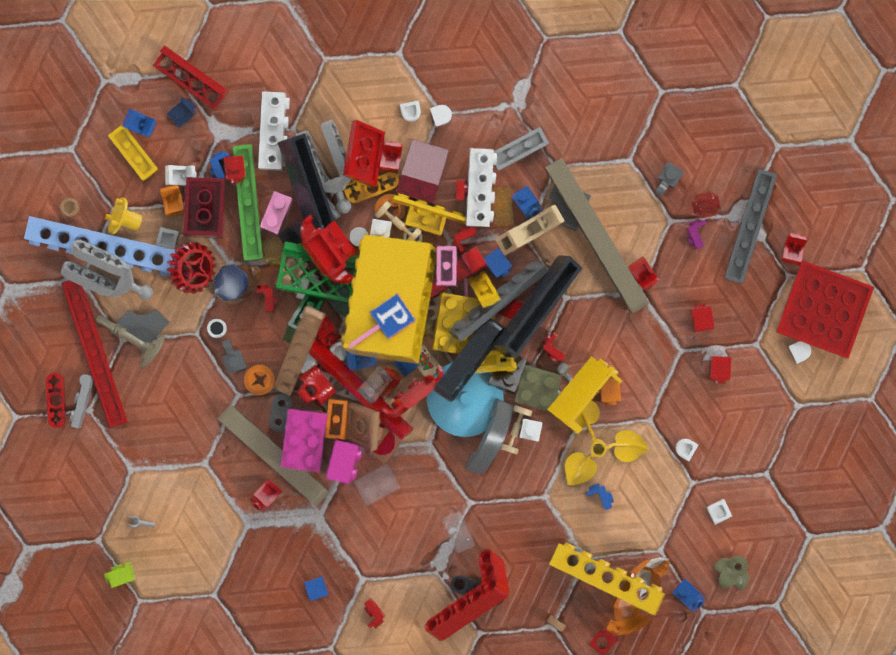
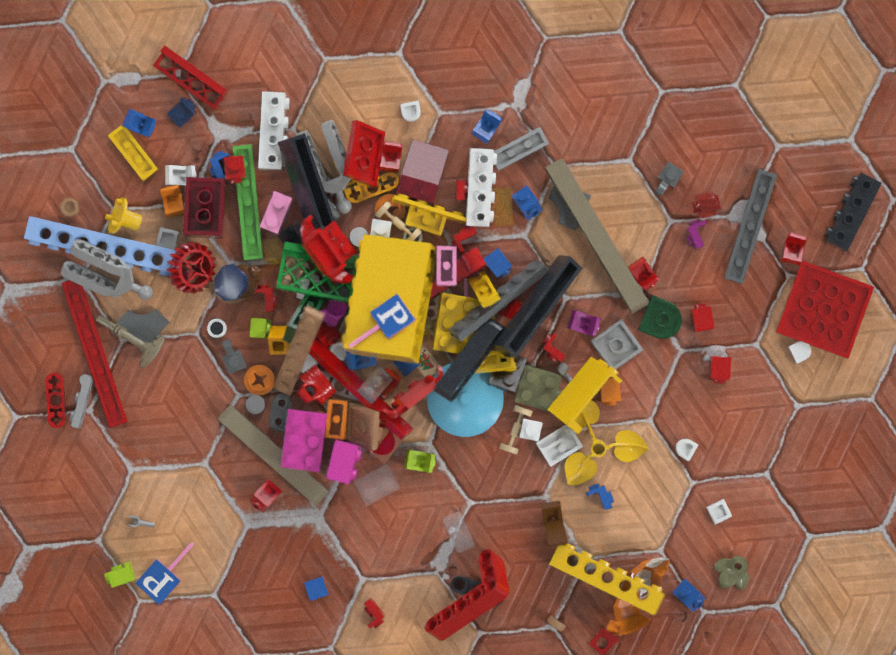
(159, 580): none -> blue piece
(255, 404): none -> light grey tile
(260, 328): none -> lime brick
(275, 341): none -> light orange brick
(334, 313): none -> magenta bracket
(419, 461): none -> lime bracket
(441, 115): white tile -> none
(487, 126): none -> blue bracket
(493, 438): dark grey slope -> none
(529, 230): tan arch -> none
(554, 524): none -> reddish brown bracket
(559, 445): none -> white plate
(584, 323): none -> magenta bracket
(616, 345): none -> light grey tile
(660, 319): none -> dark green tile
(852, 212): none -> black brick

